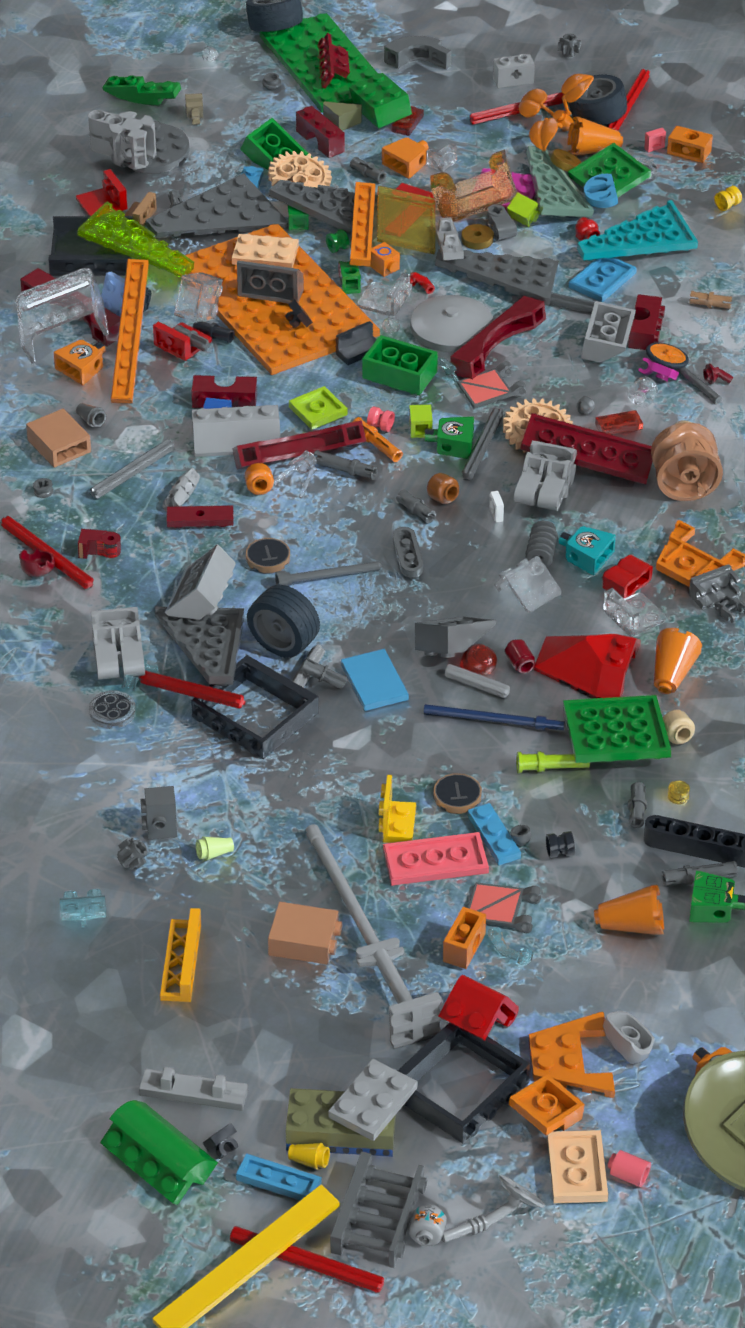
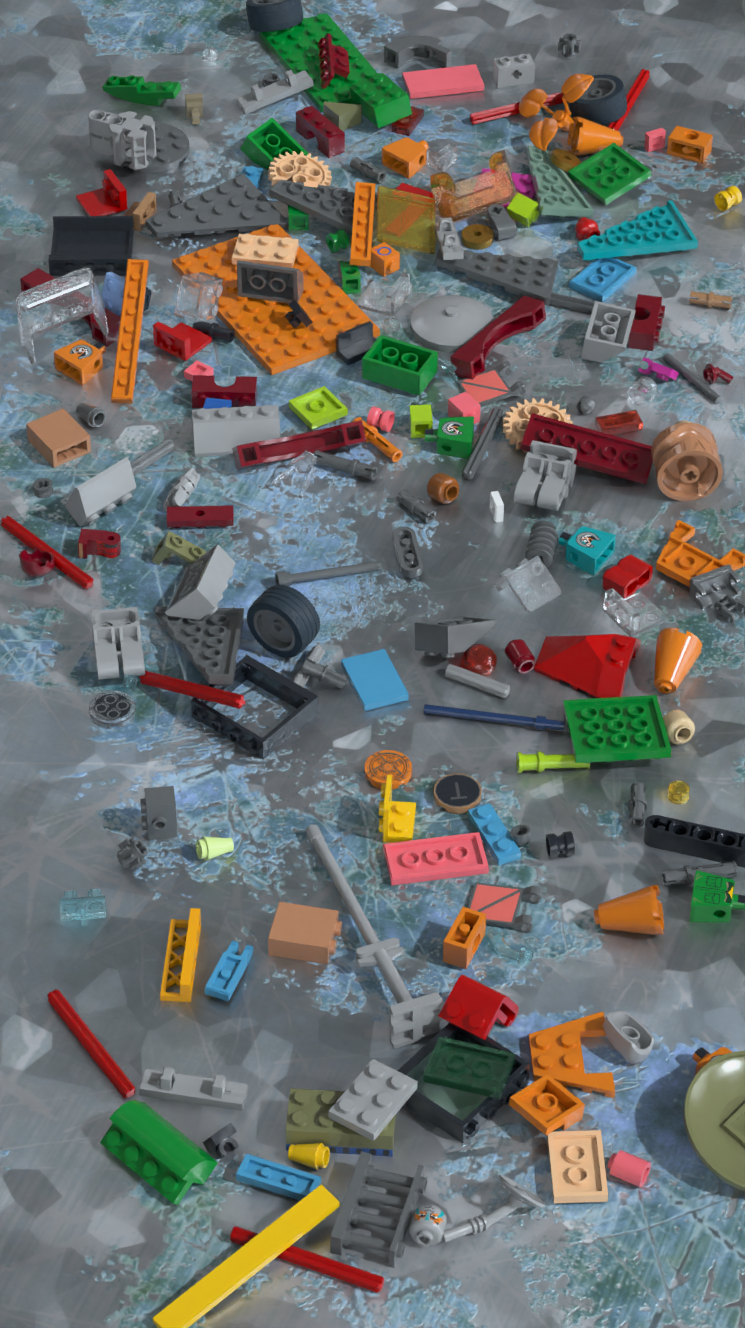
(91, 1044): none -> red axle
(102, 493): none -> light grey slope
(132, 239): clear neon green wing -> none
(177, 545): none -> olive bracket
(195, 339): dark grey axle -> none
(197, 368): none -> coral plate
(228, 972): none -> dark azure hinge
(259, 479): orange head -> none
(268, 555): black tile -> none
(274, 92): none -> light grey hinge
(388, 763): none -> orange tile
(423, 281): red arm -> none
(443, 81): none -> coral tile
(464, 406): none -> coral brick
(469, 1067): none -> clear green plate
(601, 191): dark azure piece -> none
(667, 355): wheel -> none

